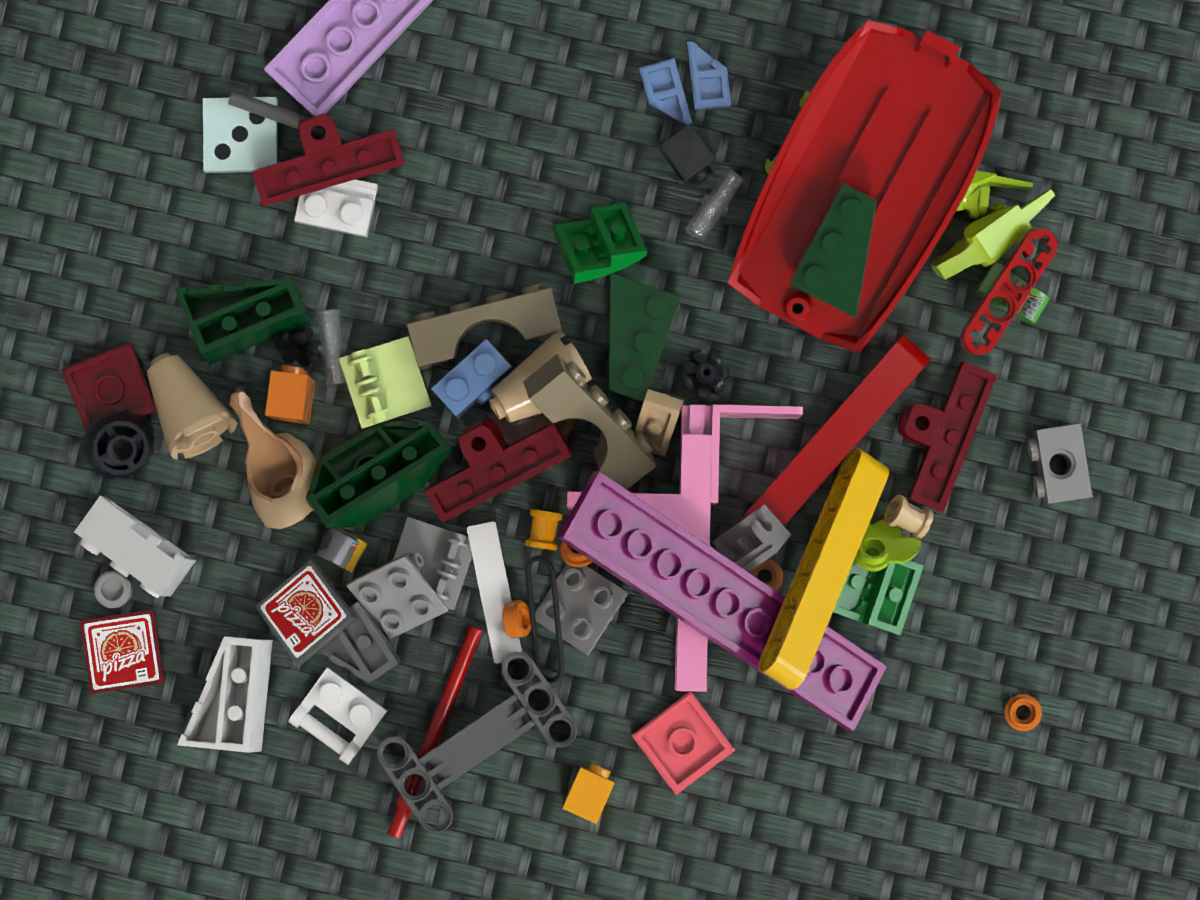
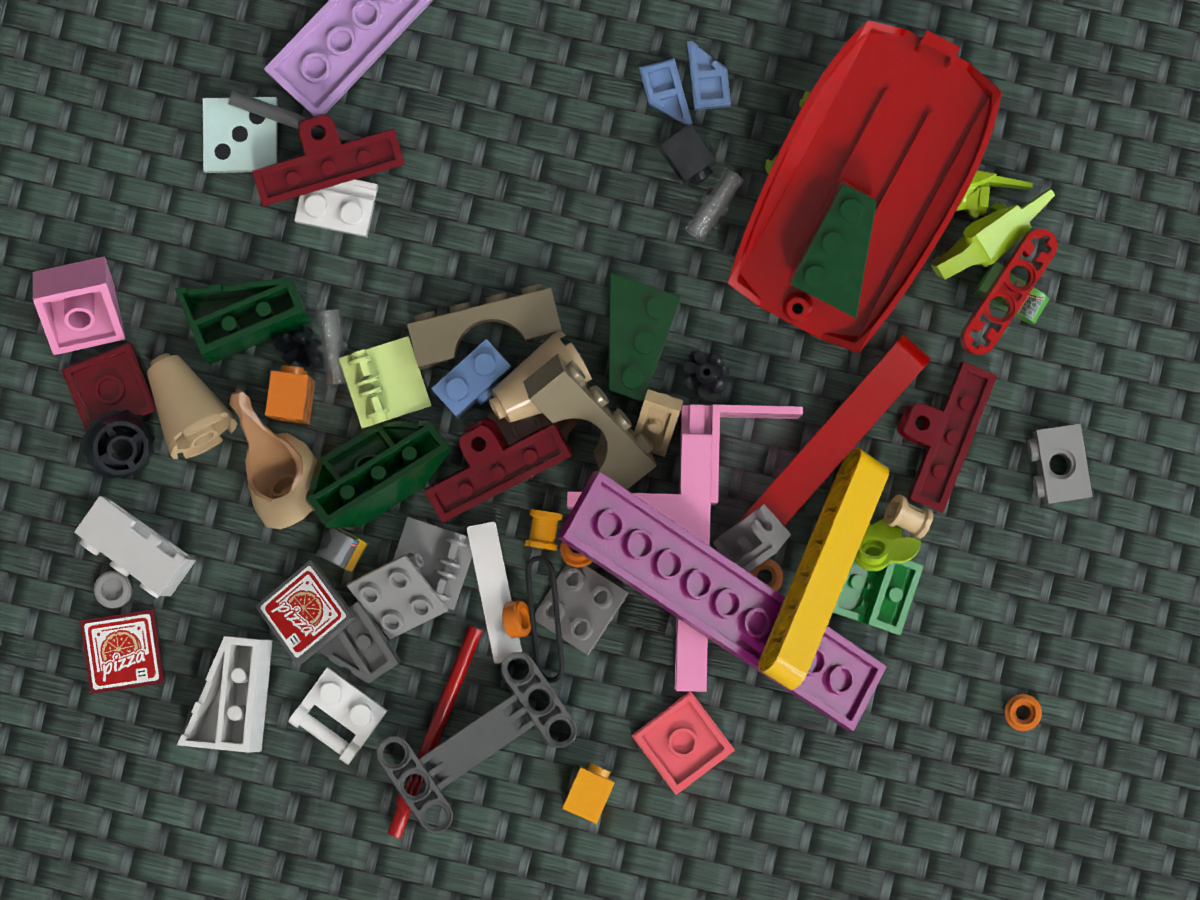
(78, 305): none -> bright pink slope
(601, 243): green slope -> none

